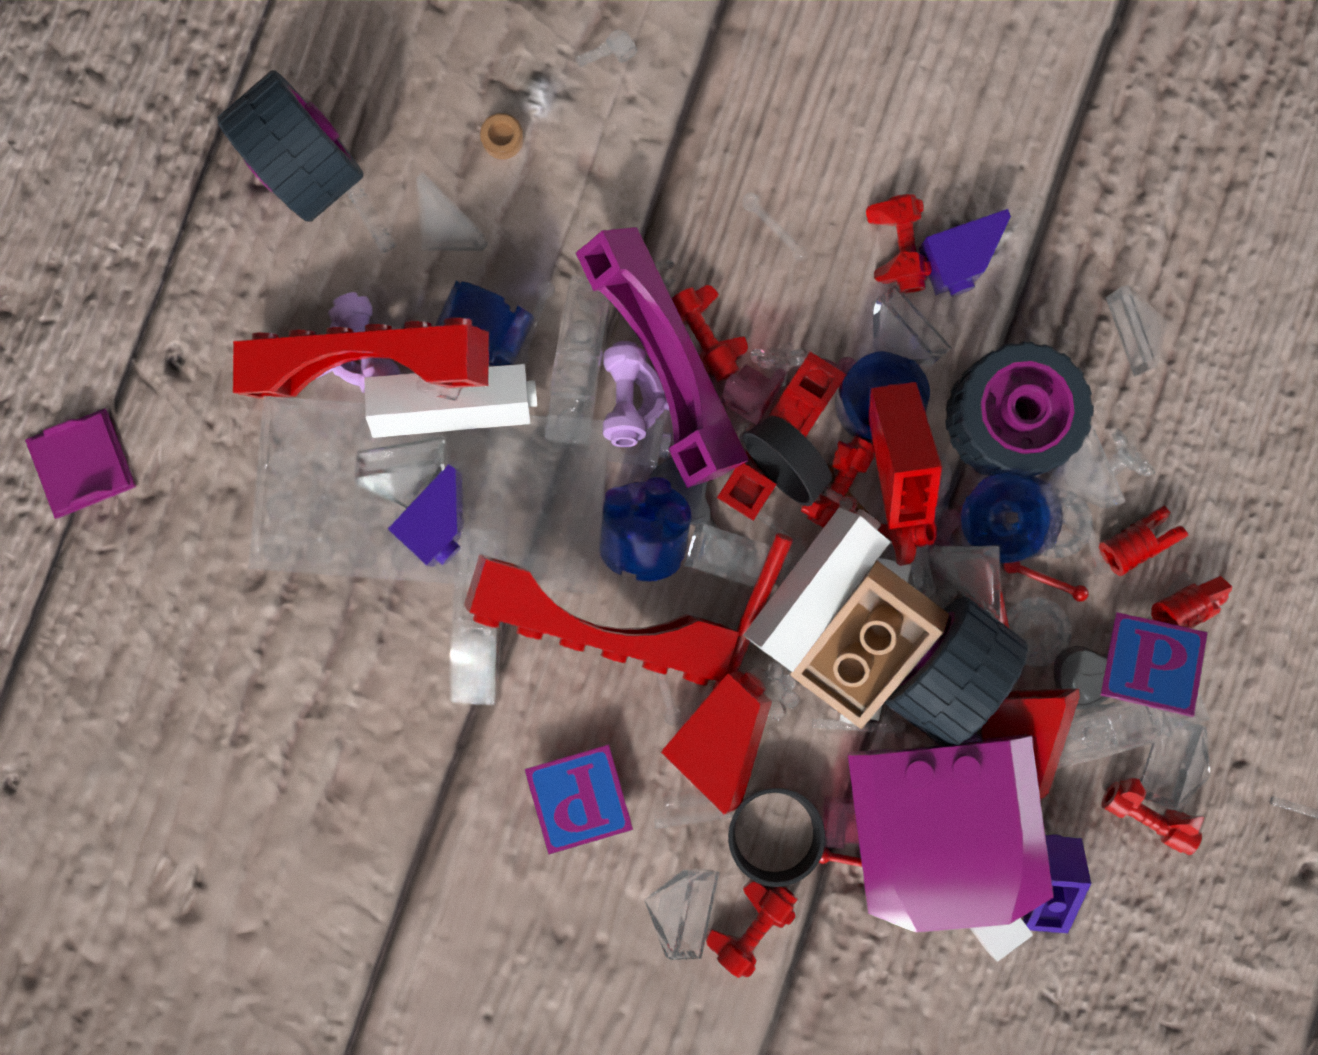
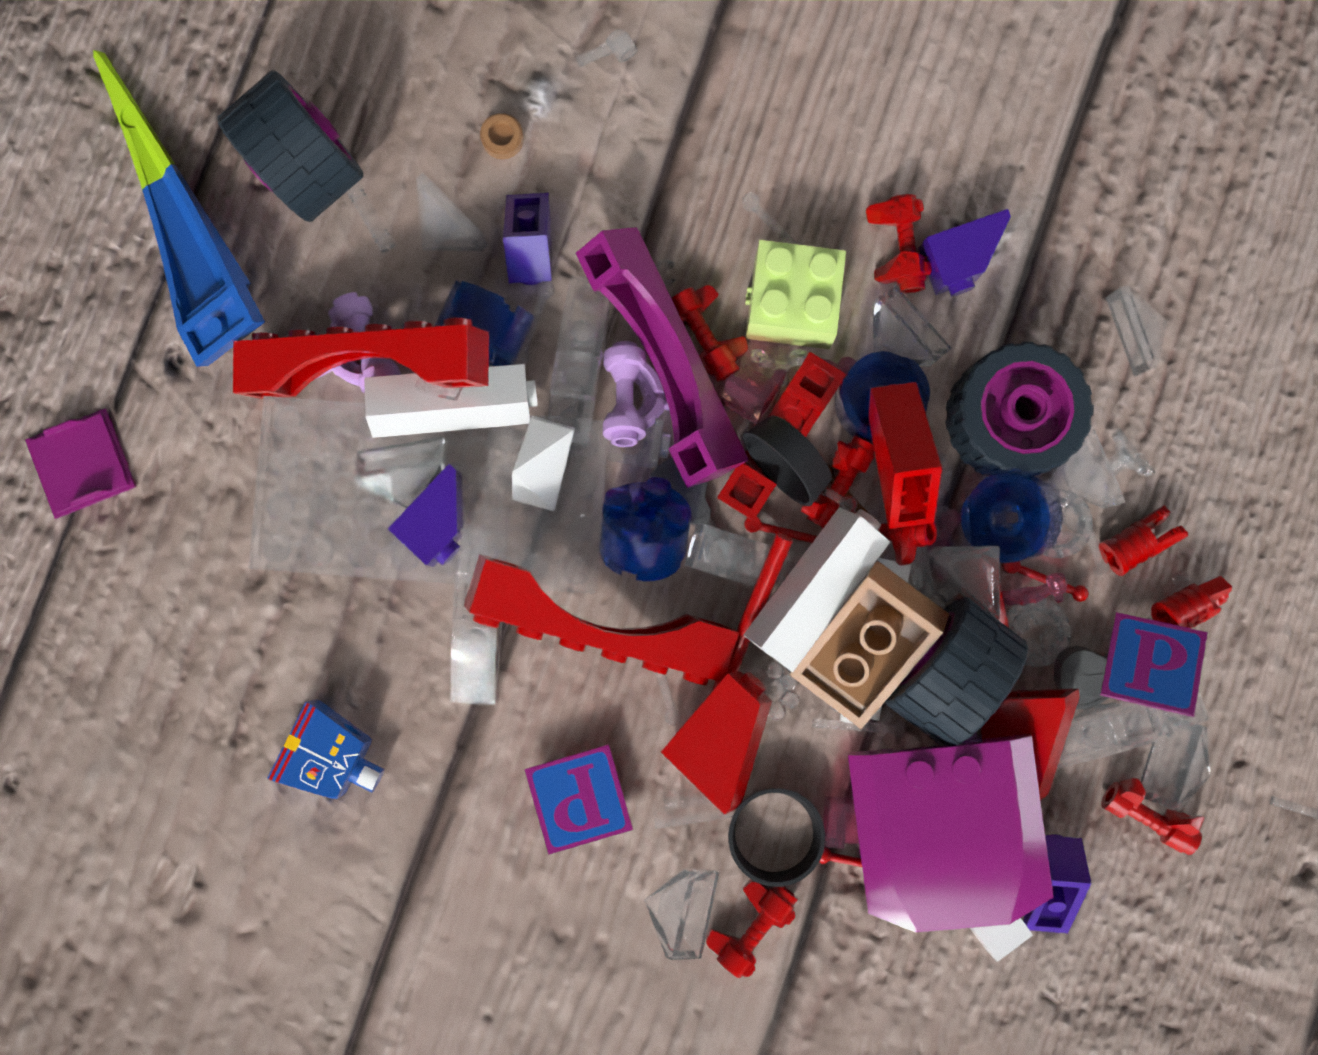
(201, 273): none -> blue plate
(325, 754): none -> blue torso
(528, 238): none -> dark purple slope
(541, 463): none -> white slope
(753, 526): none -> red hinge
(795, 294): none -> yellowish green brick
(1055, 585): none -> clear pink piece

